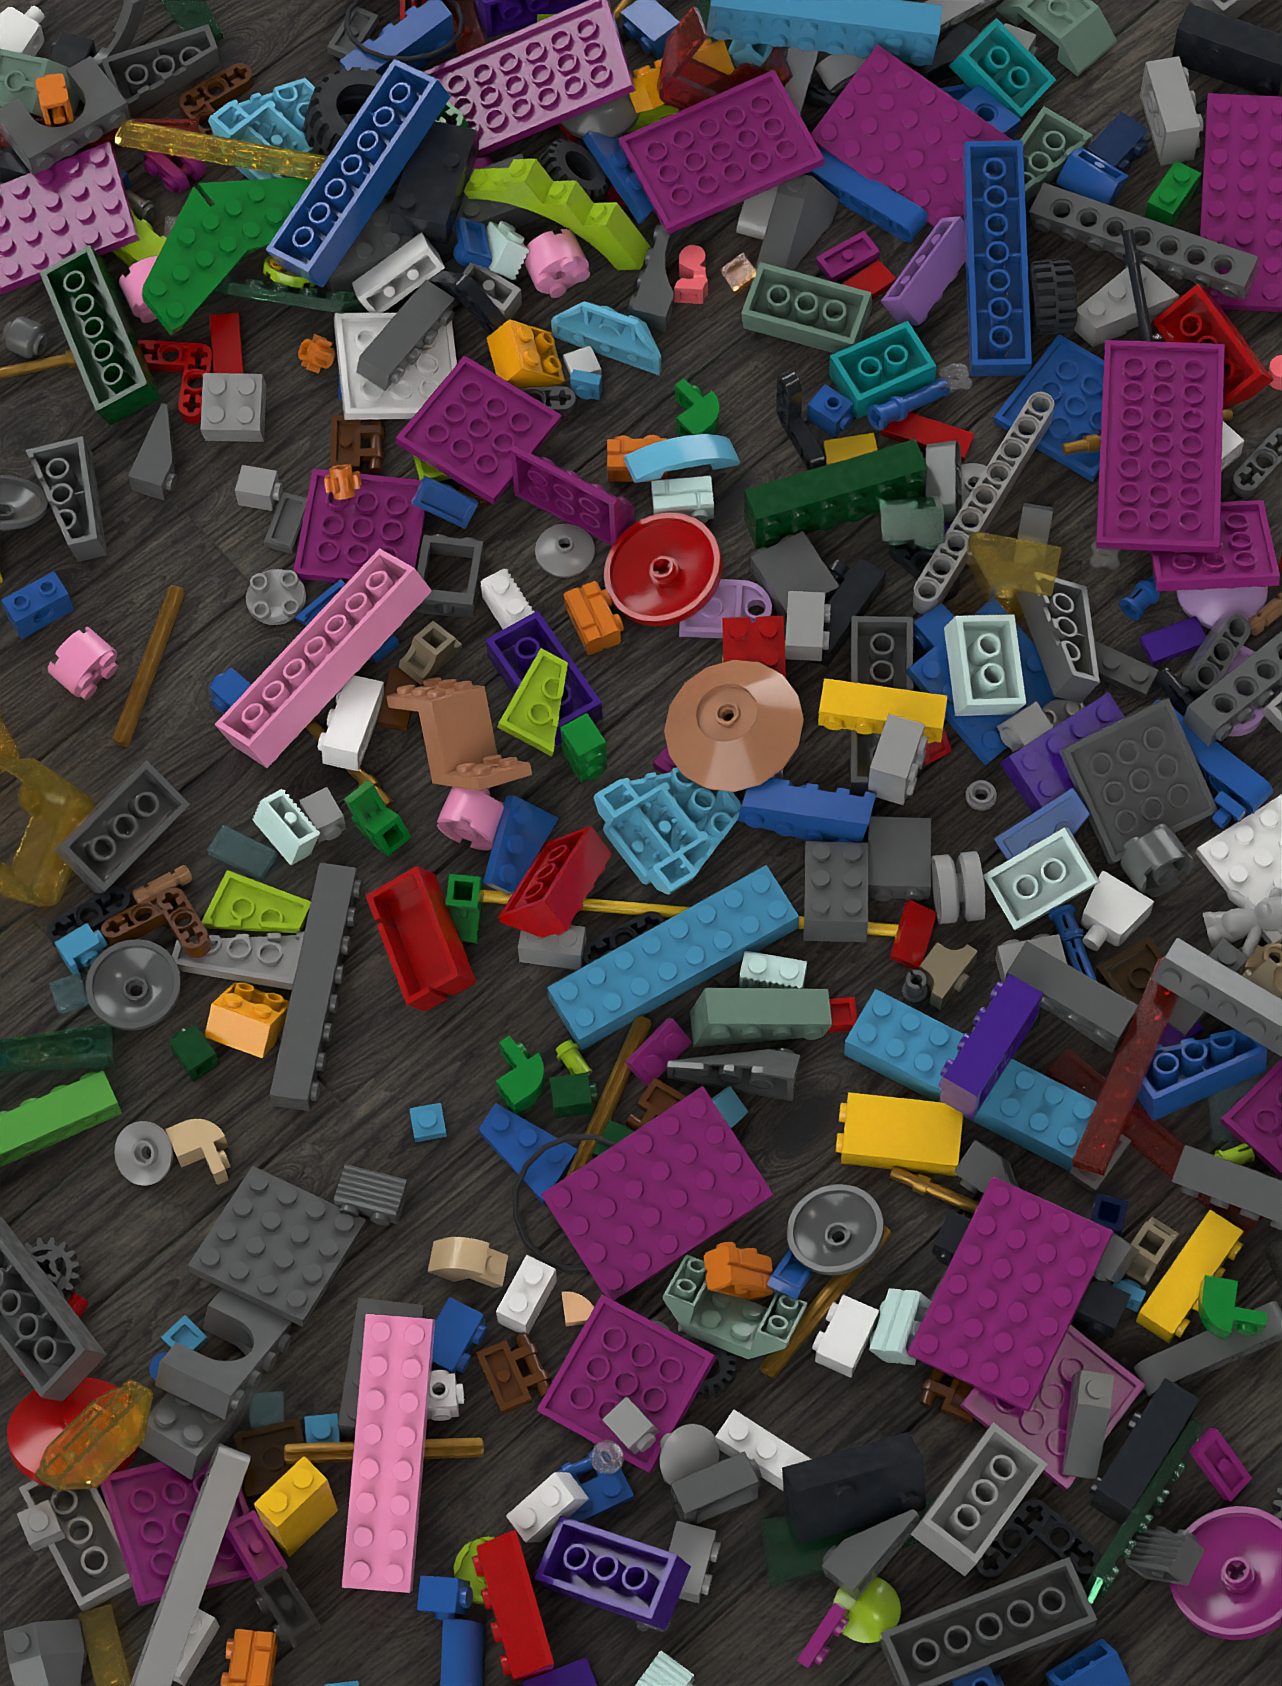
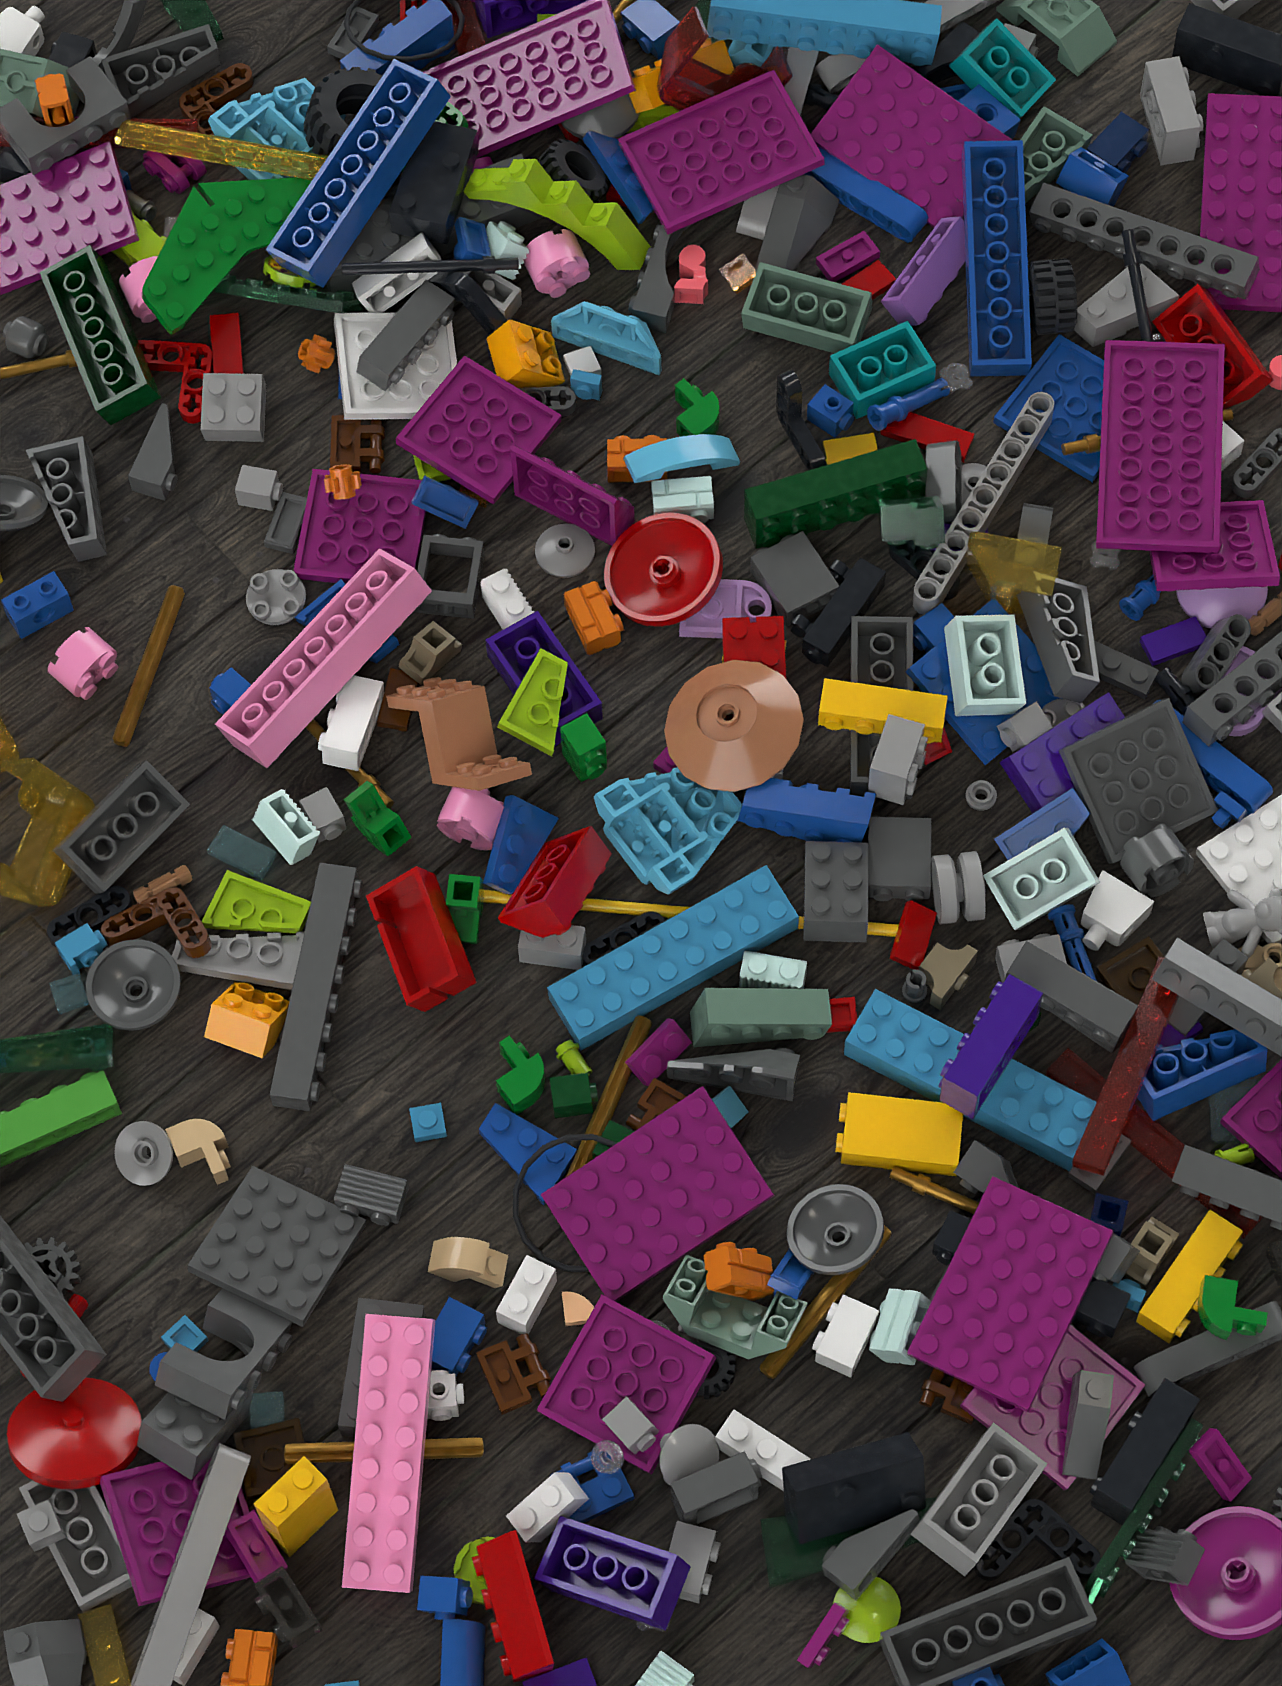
(97, 1439): clear yellow wedge -> none
(193, 1052): dark green brick -> none
(322, 1428): dark azure plate -> none
(487, 265): none -> black bar
(805, 626): light grey brick -> none
(1173, 194): green brick -> none

